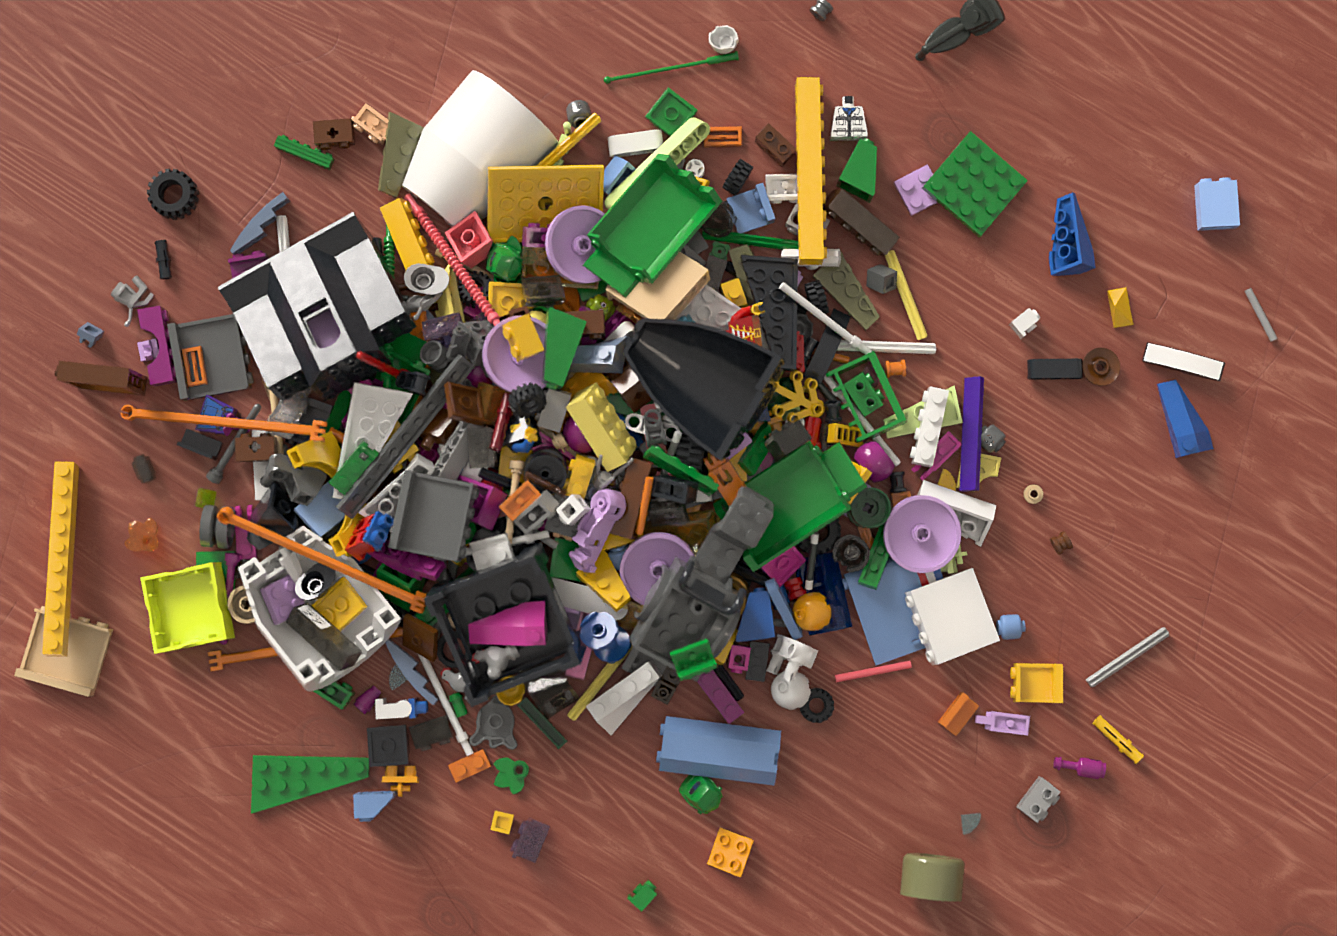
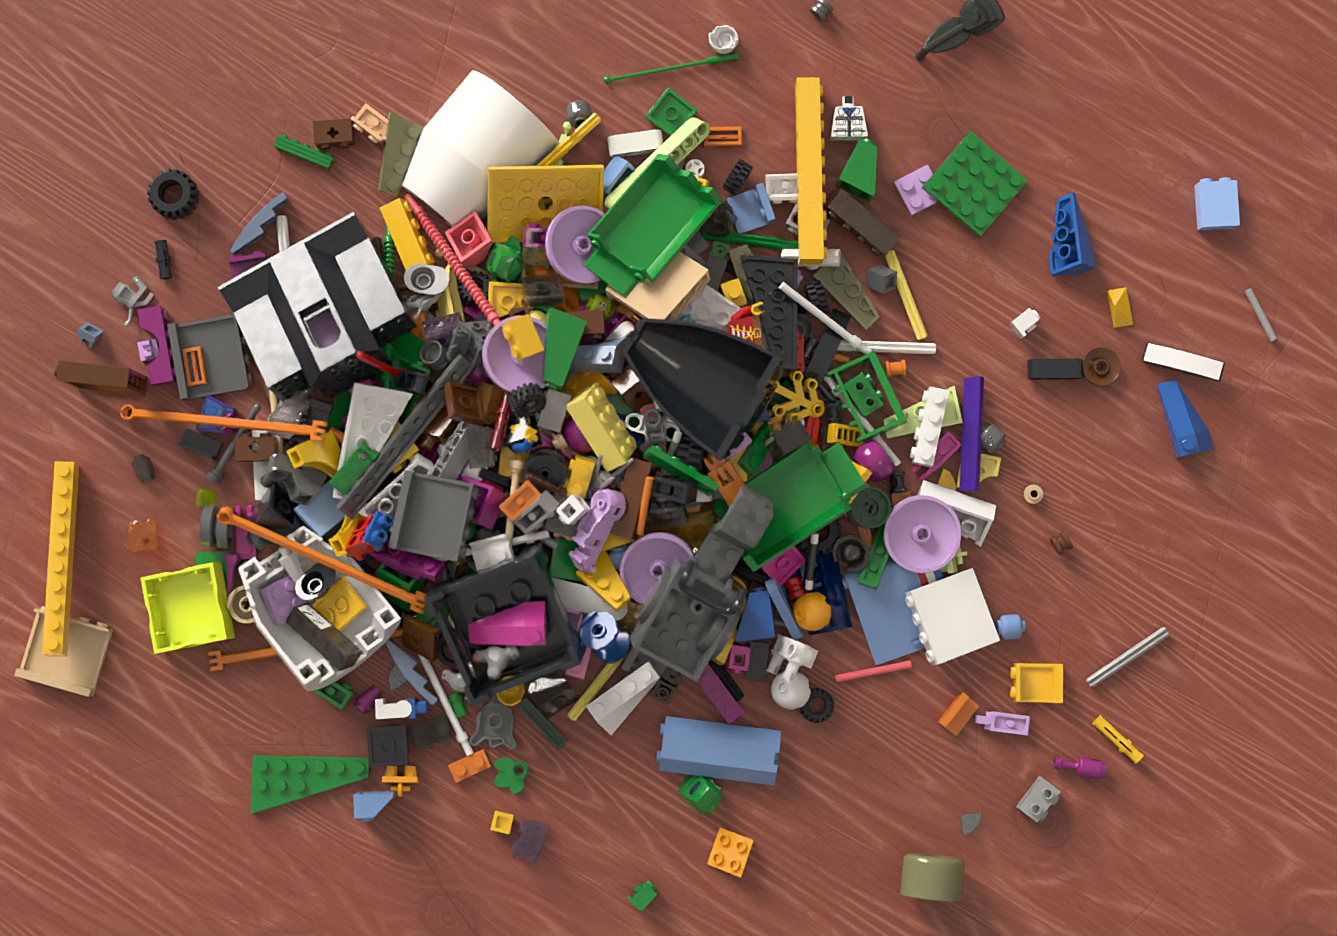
(693, 660): green bracket -> none
(775, 145): reddish brown brick -> none

